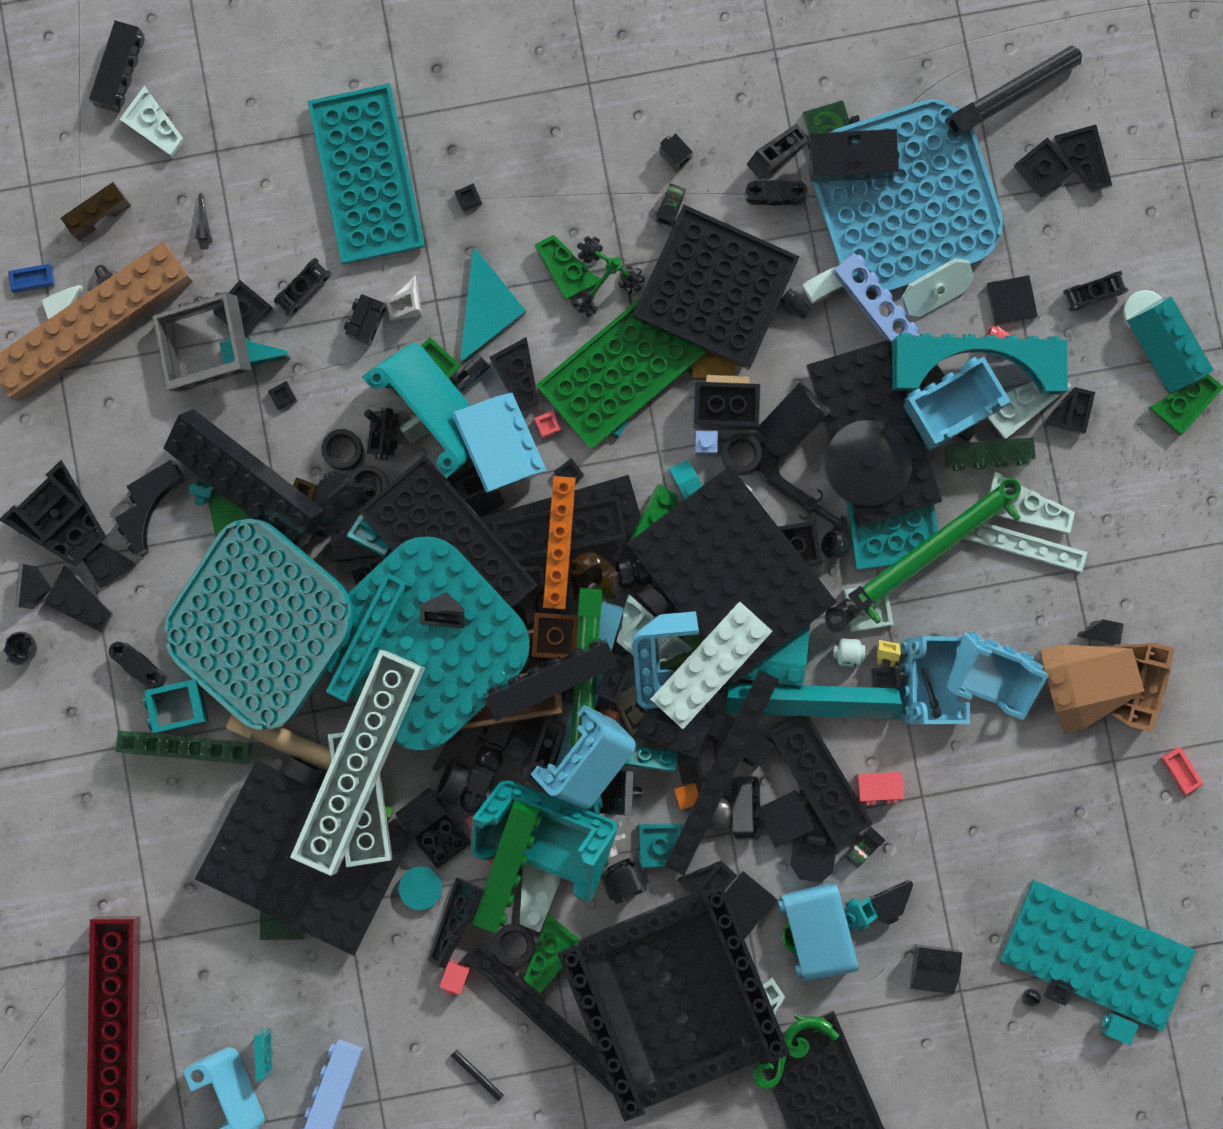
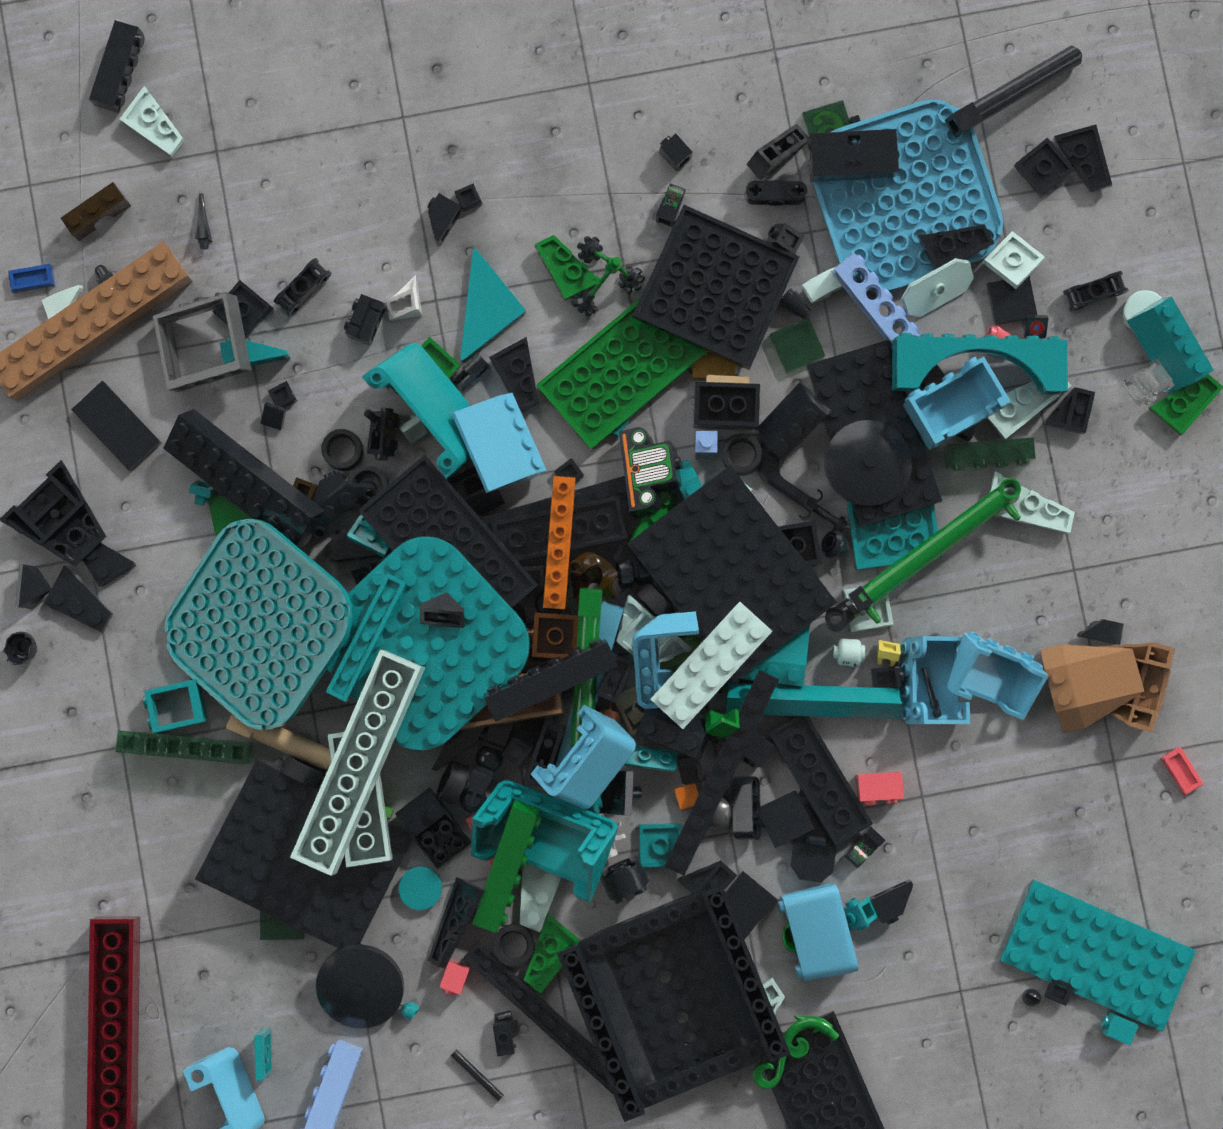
(116, 425): none -> black tile
(137, 665): black piece -> none
(147, 494): black arch -> none
(273, 416): none -> black tile
(360, 986): none -> black dish
(366, 174): teal plate -> none
(409, 1010): none -> teal hinge
(442, 215): none -> black slope
(503, 1033): none -> black piece
(547, 424): coral tile -> none
(648, 470): none -> brick
(721, 725): none -> green panel
(785, 237): none -> black bracket
(797, 345): none -> clear green tile
(935, 969): black slope -> none
(953, 244): none -> black wing
(1014, 260): none -> light aqua plate
(1029, 547): light aqua tile -> none
(1036, 325): none -> black tile
(1147, 382): none -> clear brick

